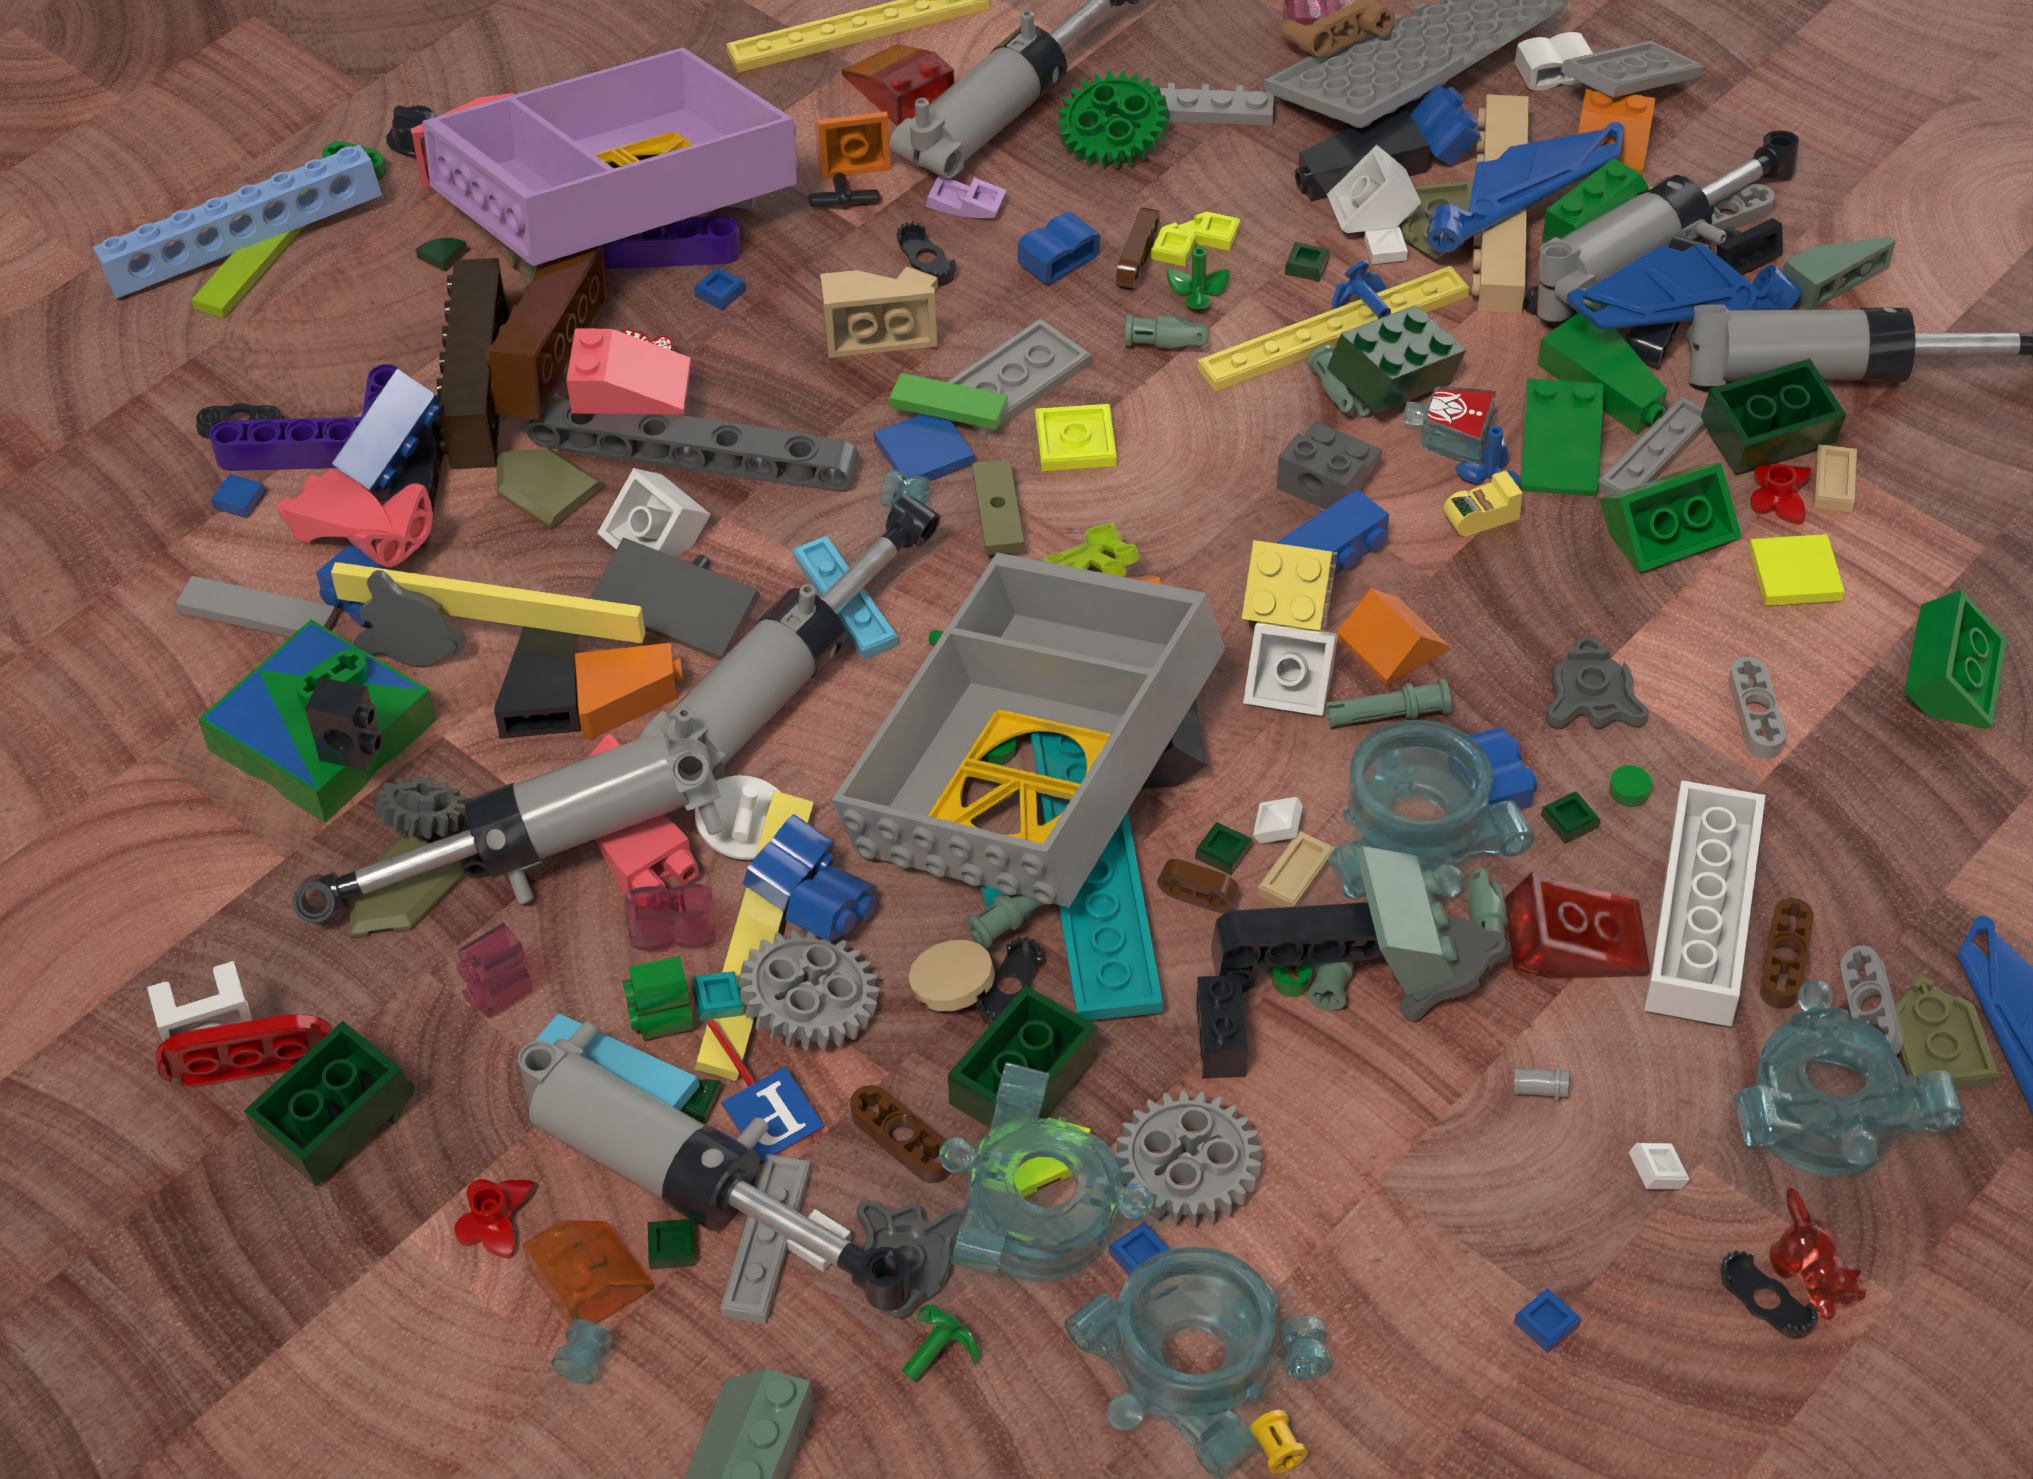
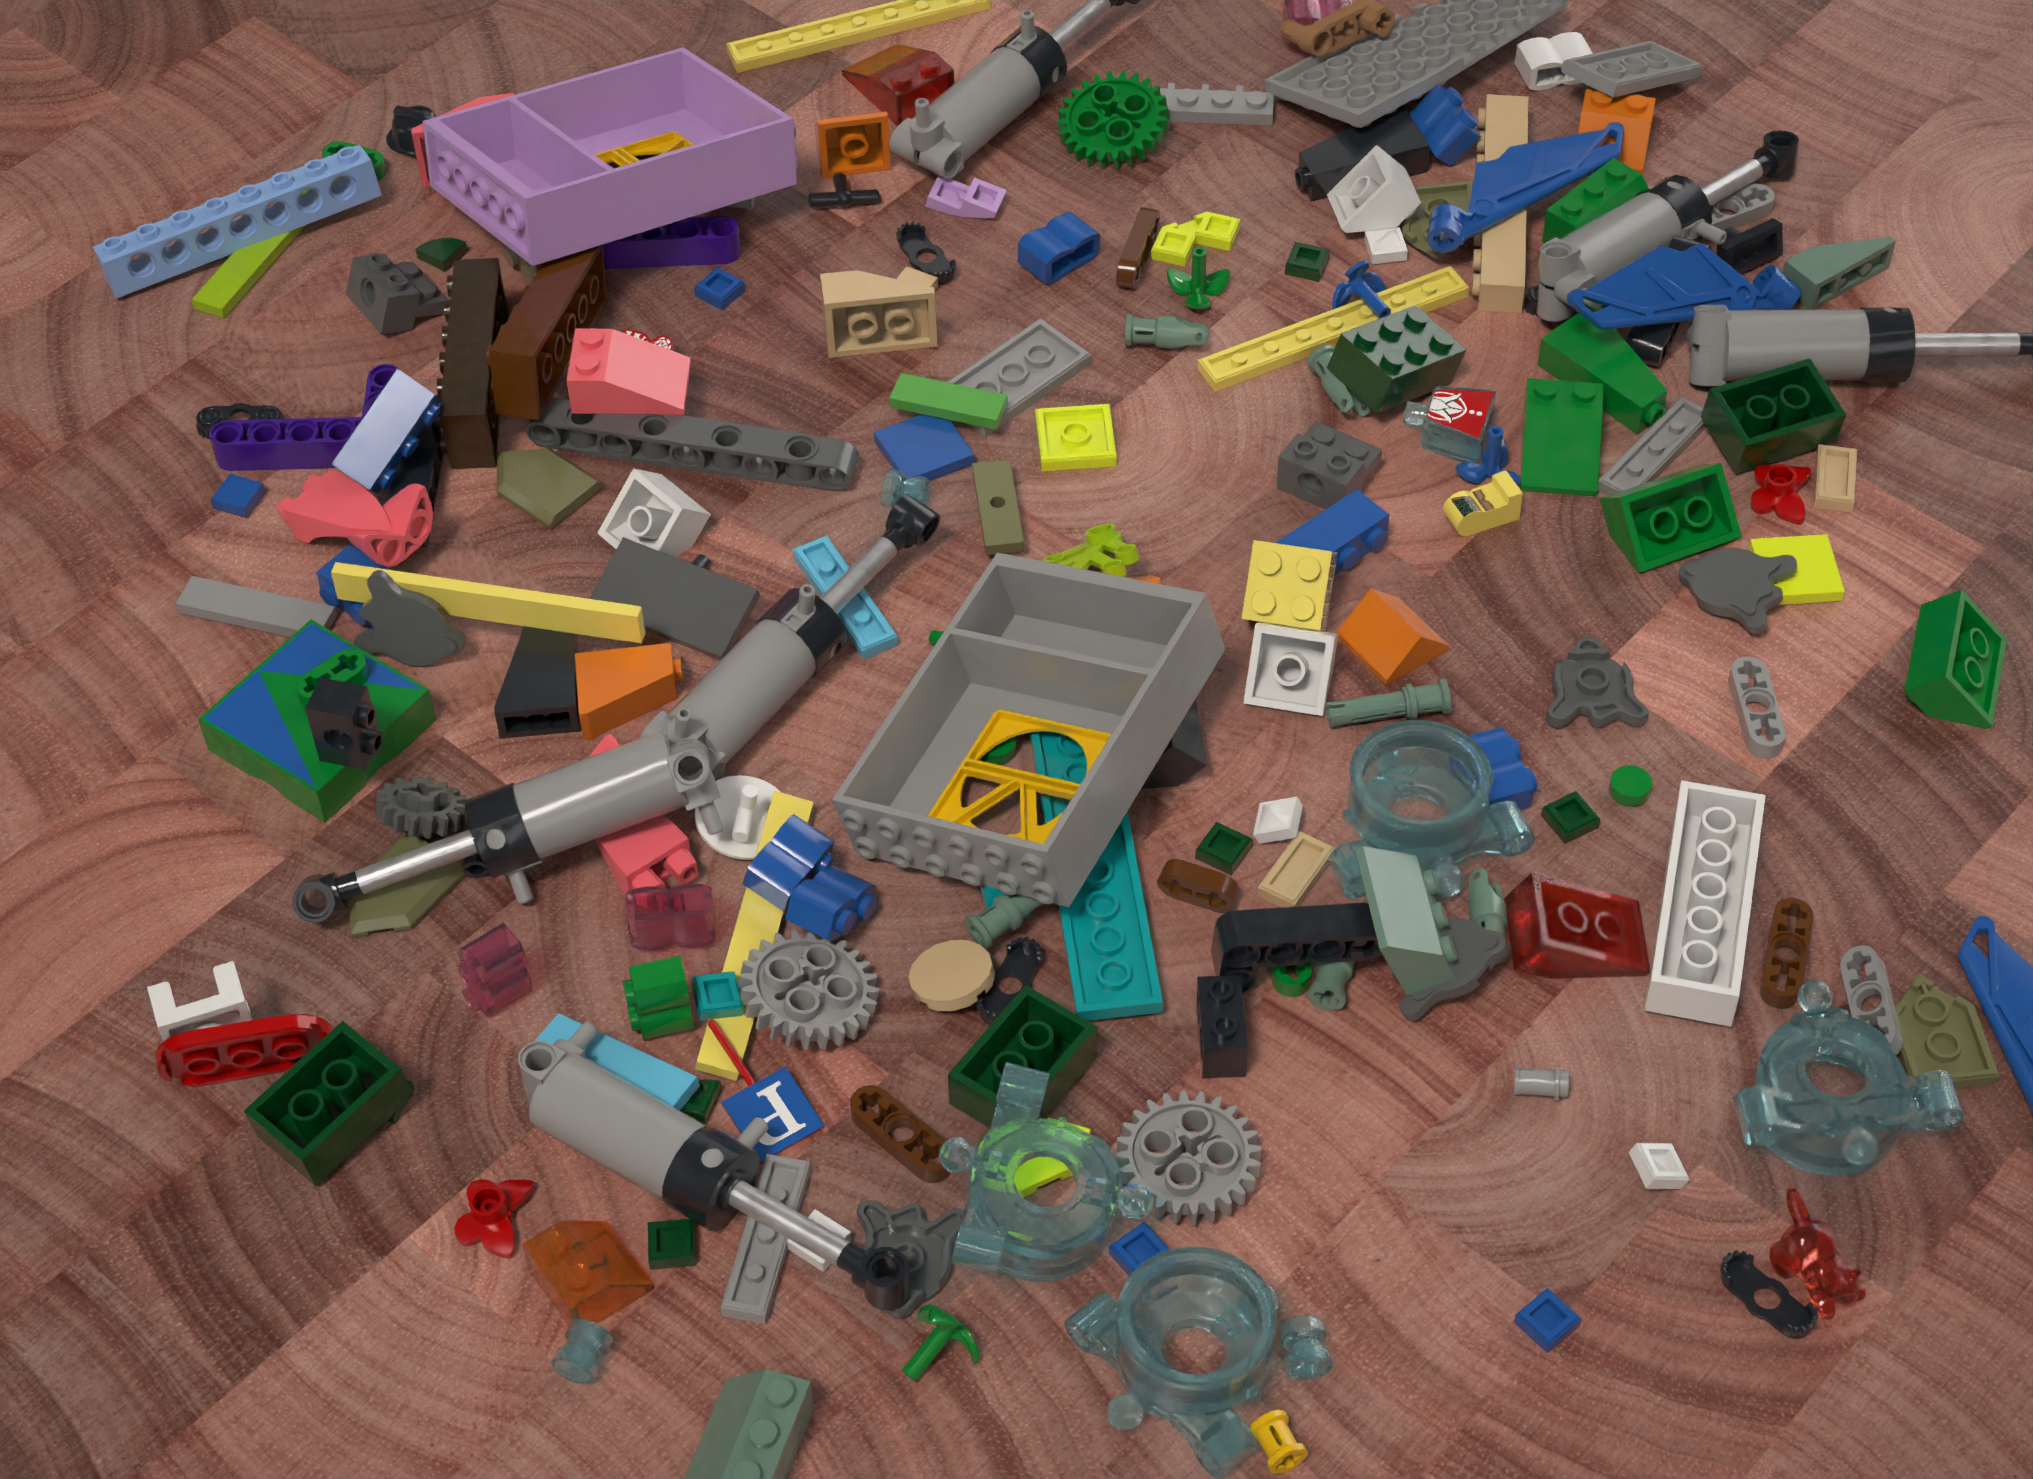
(392, 292): none -> dark grey brick
(1738, 584): none -> dark grey tile

